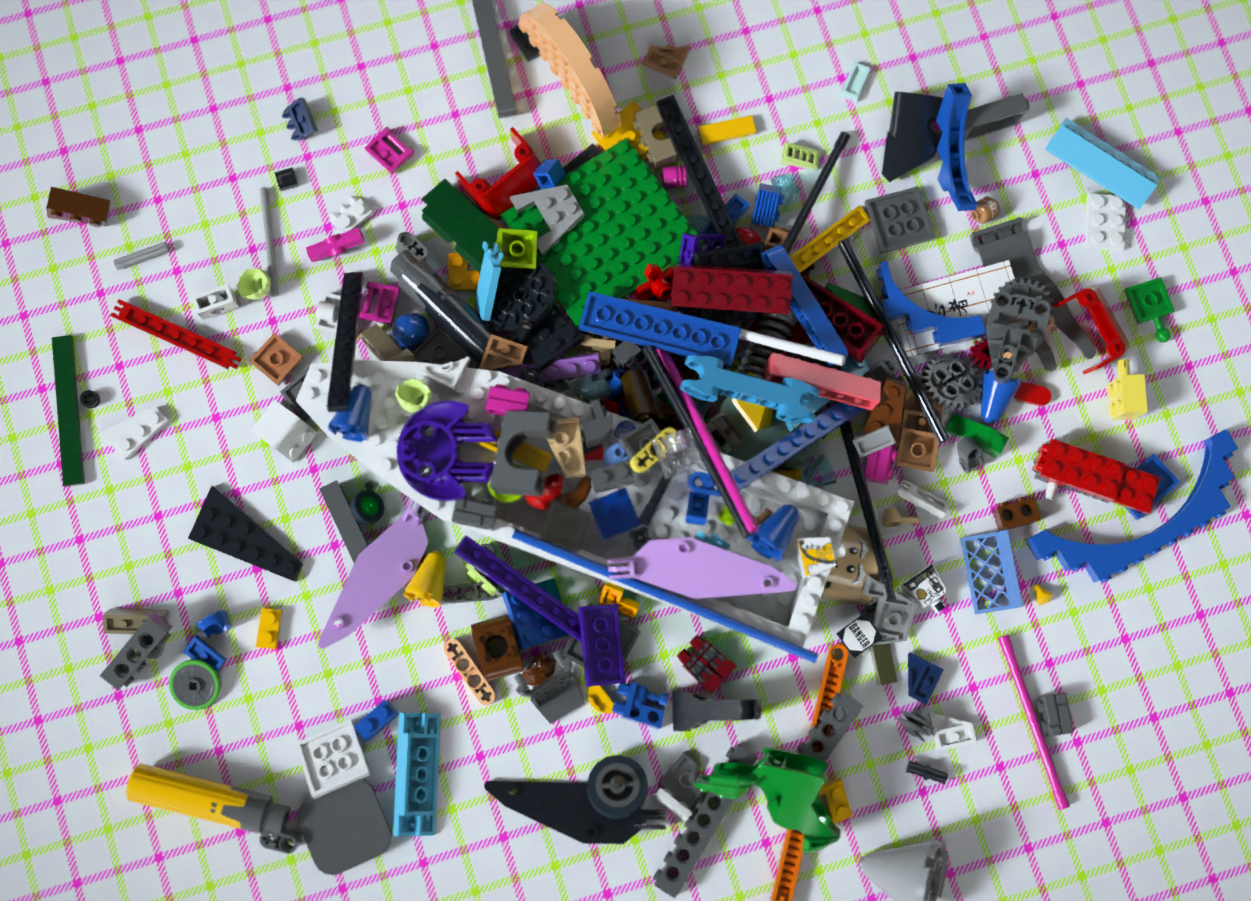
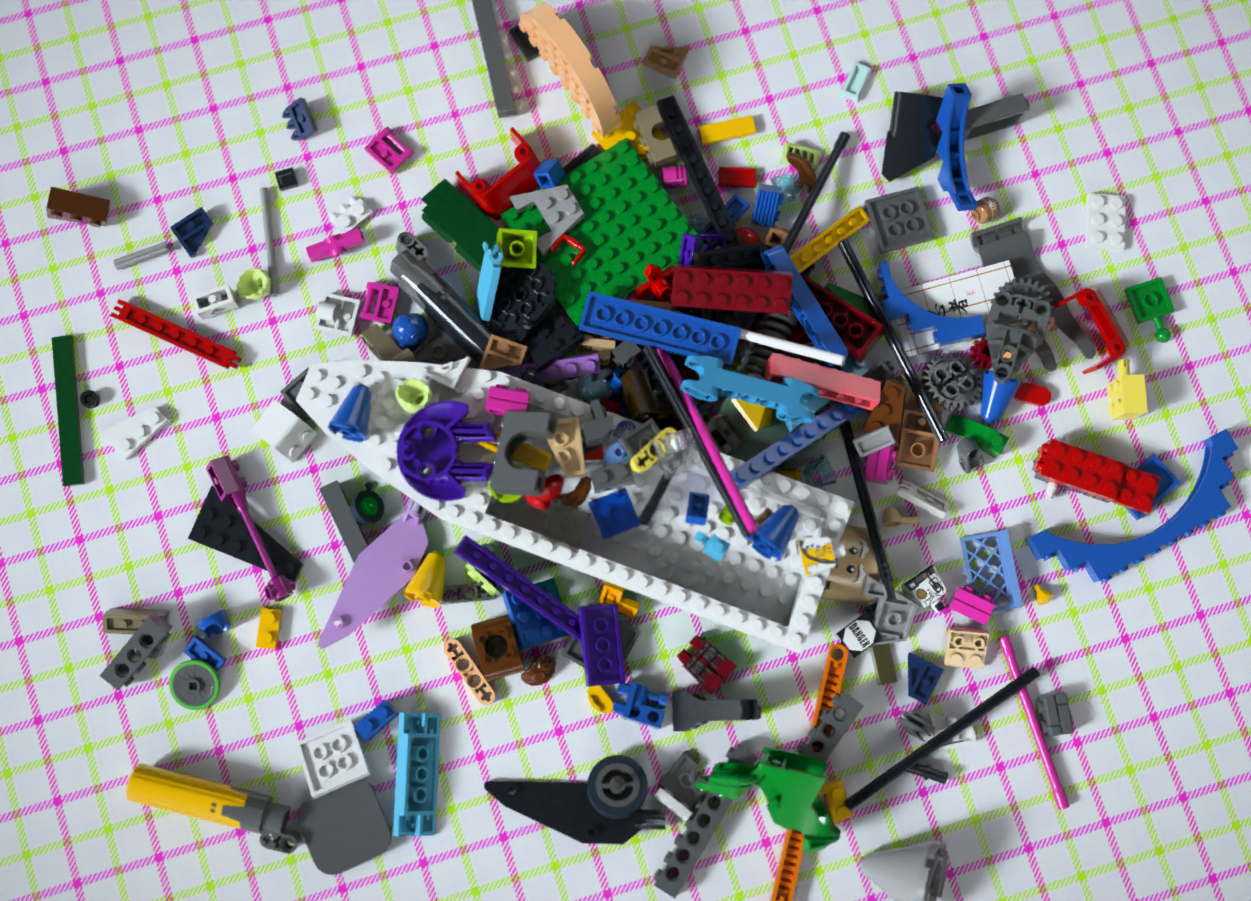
(192, 230): none -> dark blue wing
(231, 487): none -> magenta bar
(276, 359): nougat plate -> none
(345, 343): black plate -> none
(458, 275): light orange plate -> none
(475, 513): dark grey brick -> none
(556, 695): dark grey hand -> none
(573, 242): none -> red piece
(637, 543): black plate -> none
(667, 596): blue piece -> none
(700, 570): lavender wing -> none
(707, 484): blue plate -> none
(737, 177): none -> red tile
(804, 169): none -> reddish brown piece
(941, 738): none -> black axle
(965, 647): none -> tan plate
(972, 605): none -> dark pink brick
(1017, 518): reddish brown brick -> none
(1102, 163): medium azure slope -> none

